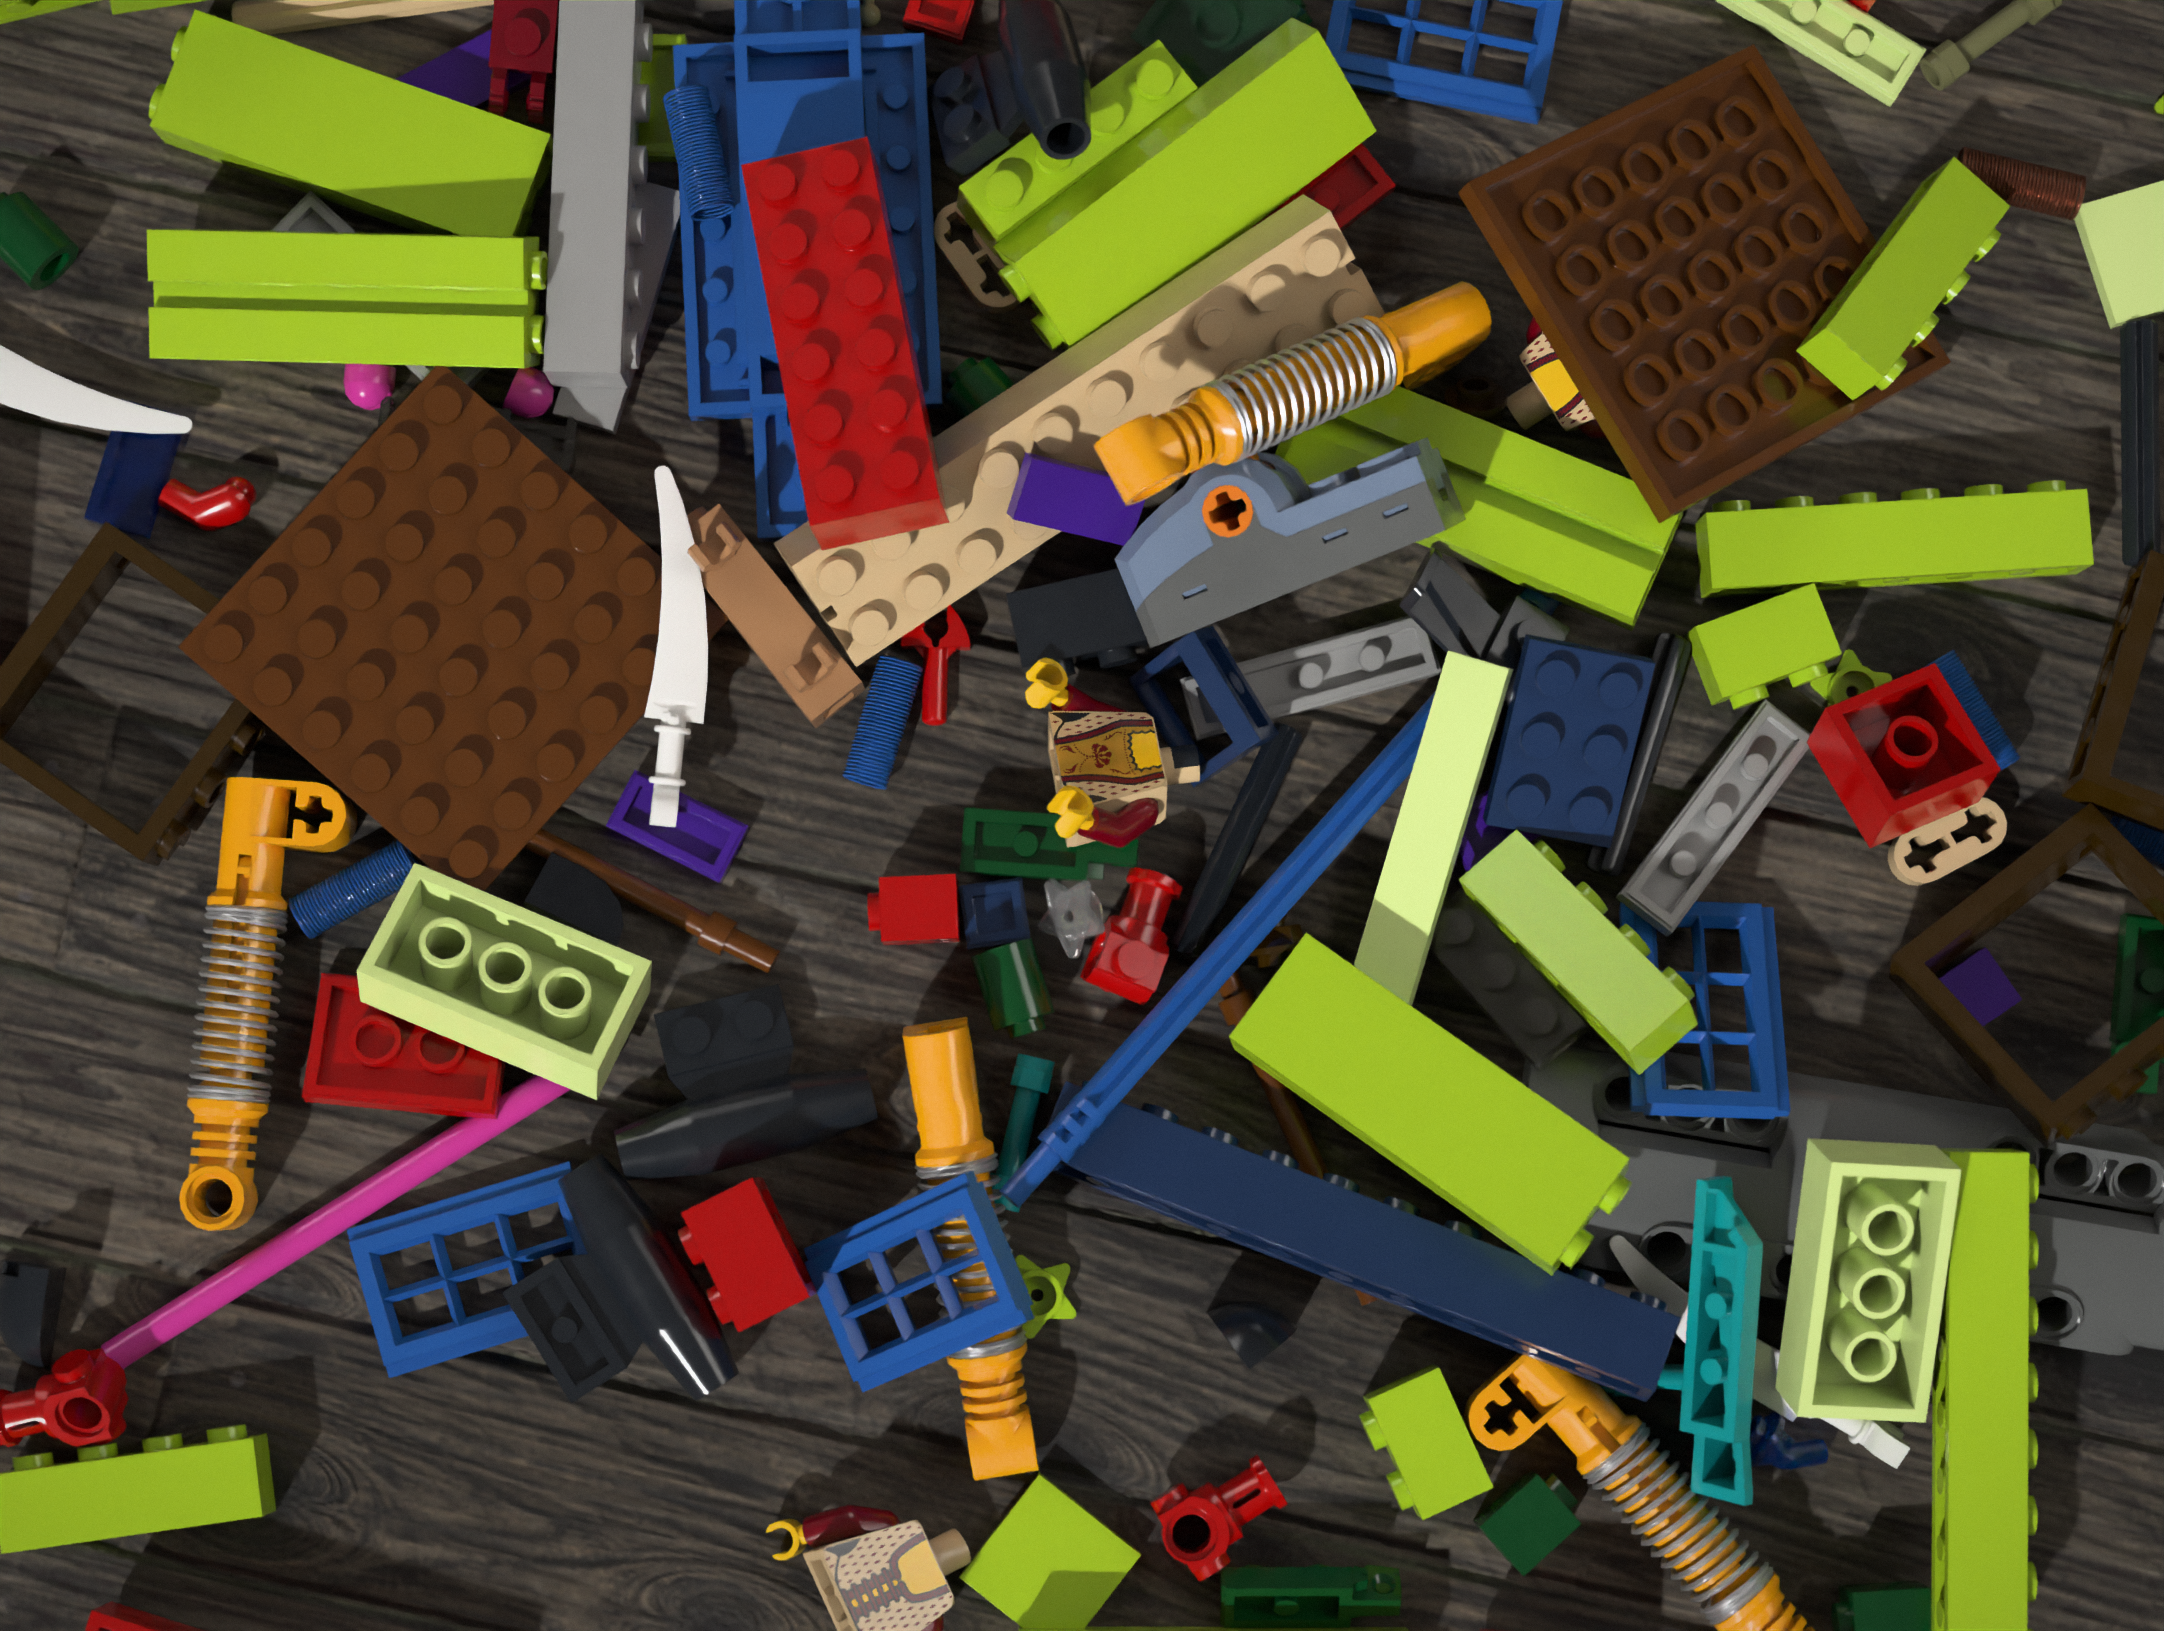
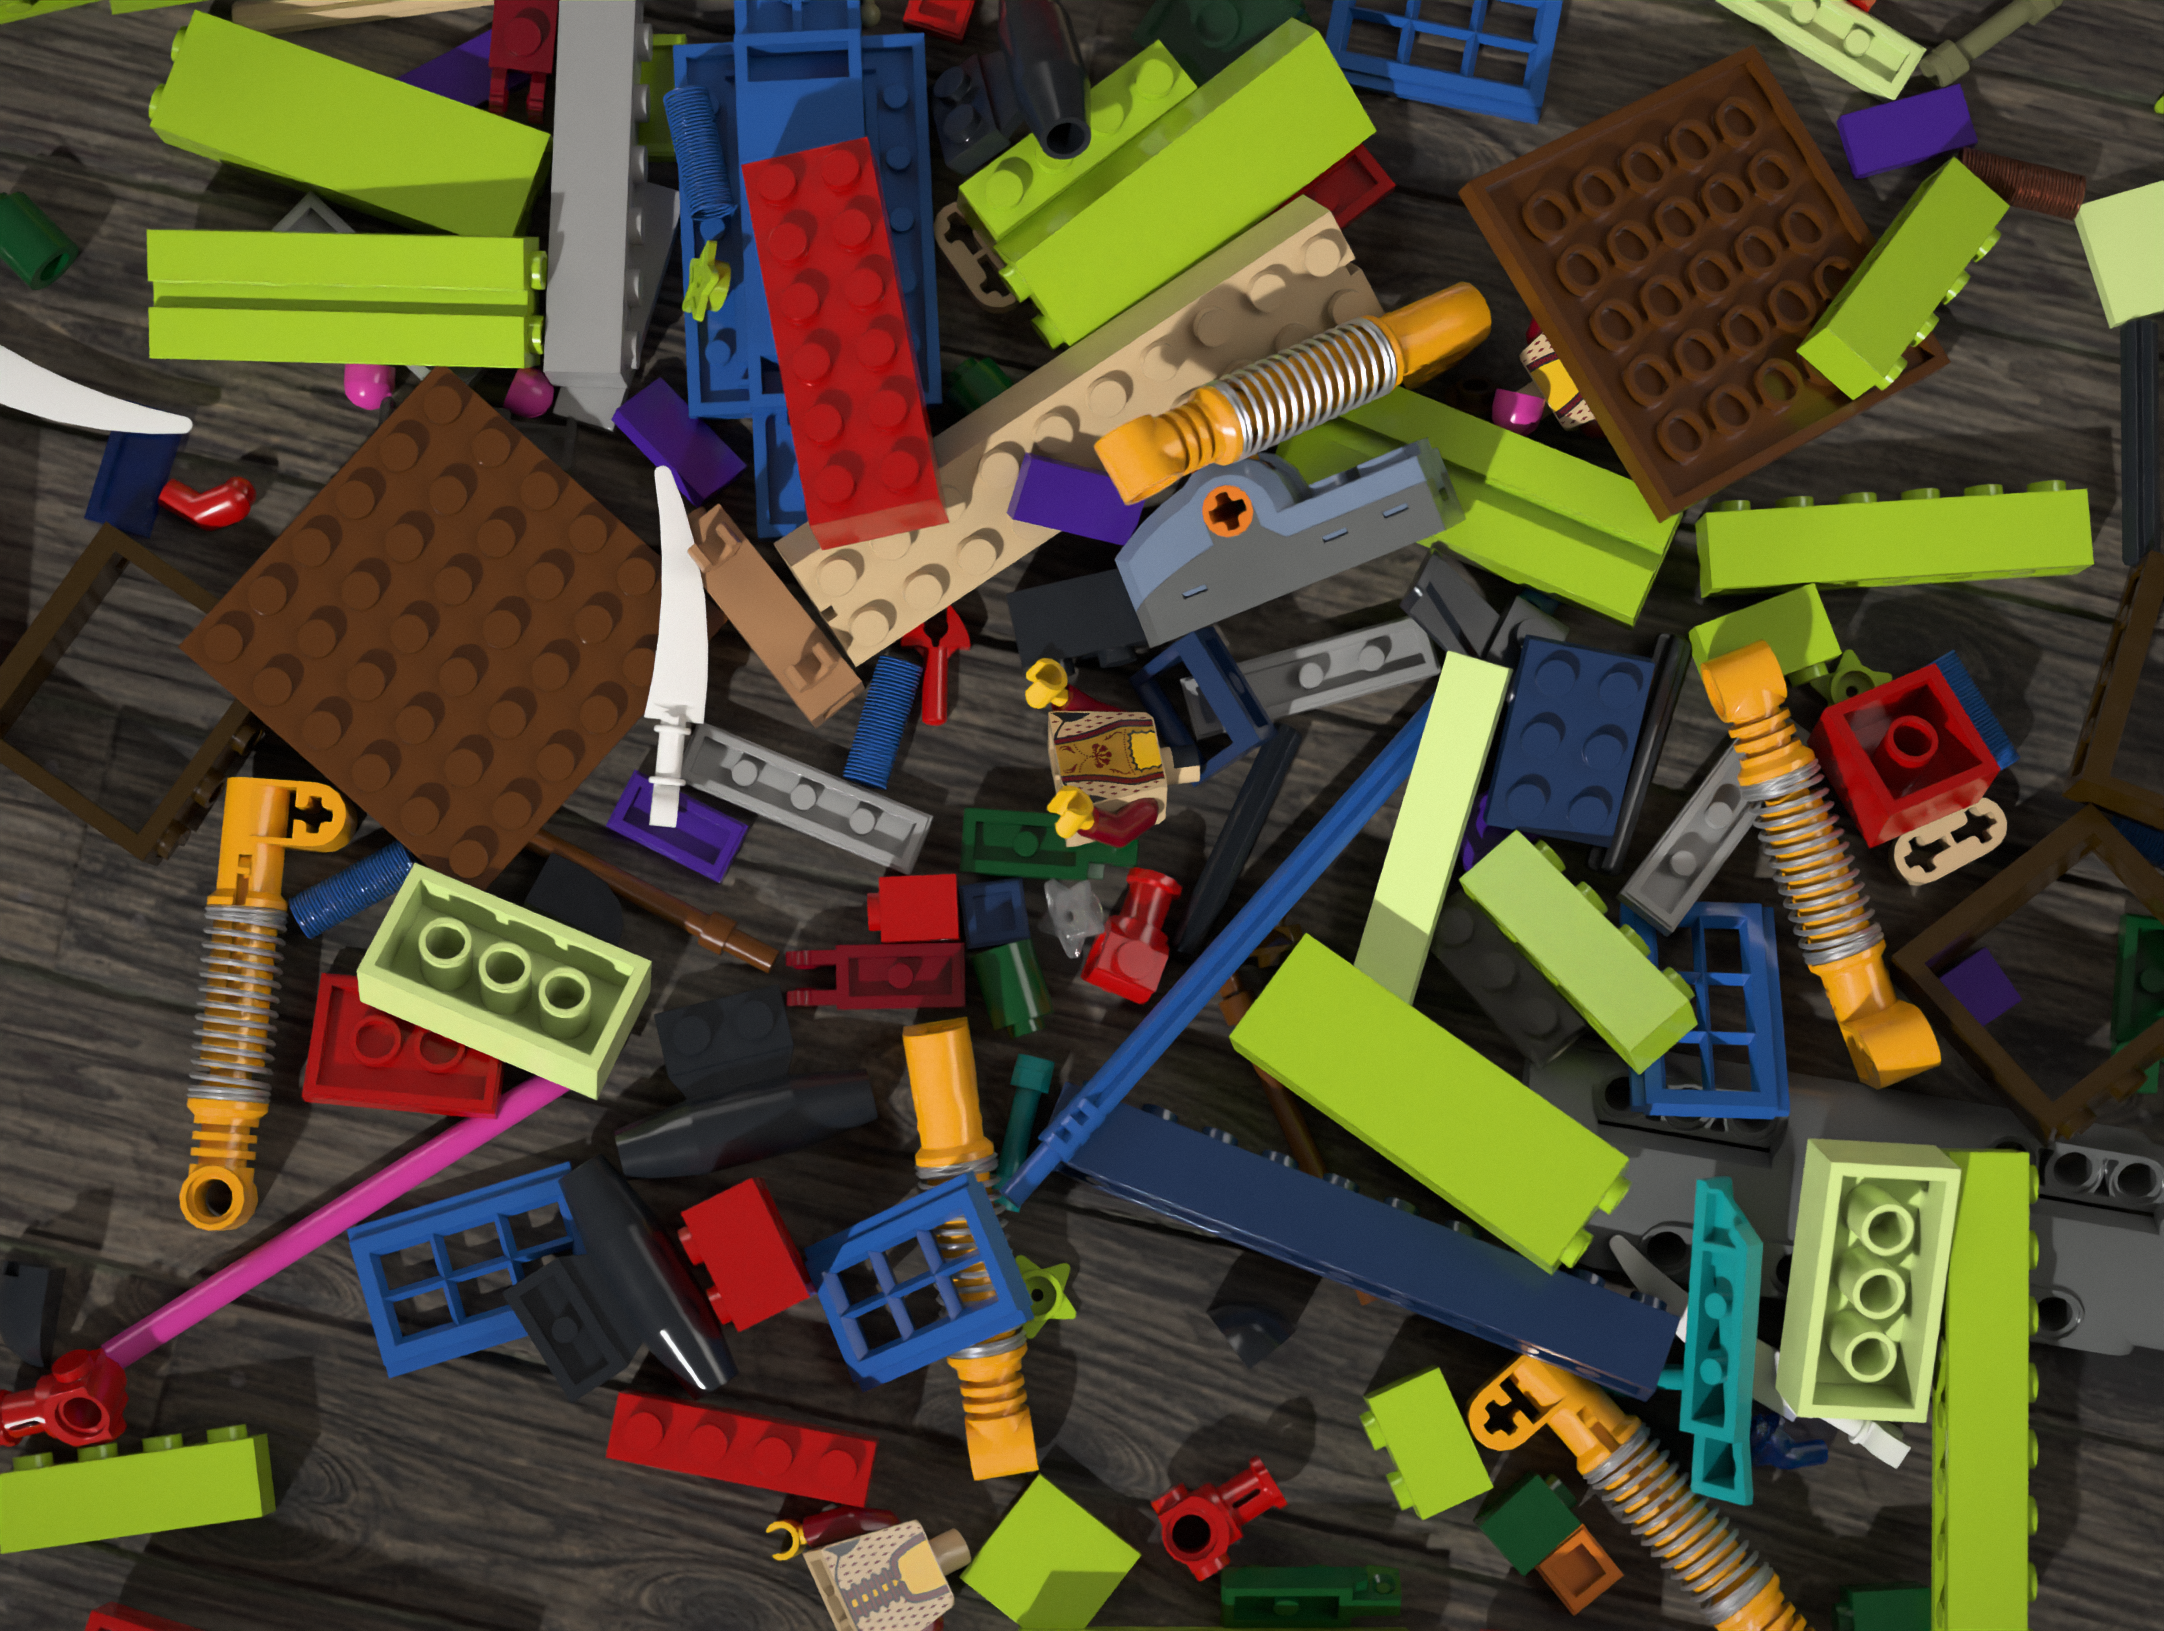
(662, 429): none -> dark purple tile
(707, 283): none -> lime plate
(743, 1447): none -> red brick
(805, 798): none -> light grey tile
(885, 976): none -> dark red hinge
(1517, 411): none -> dark pink hinge
(1578, 1570): none -> orange tile
(1883, 1034): none -> light orange piece
(1906, 131): none -> dark purple tile

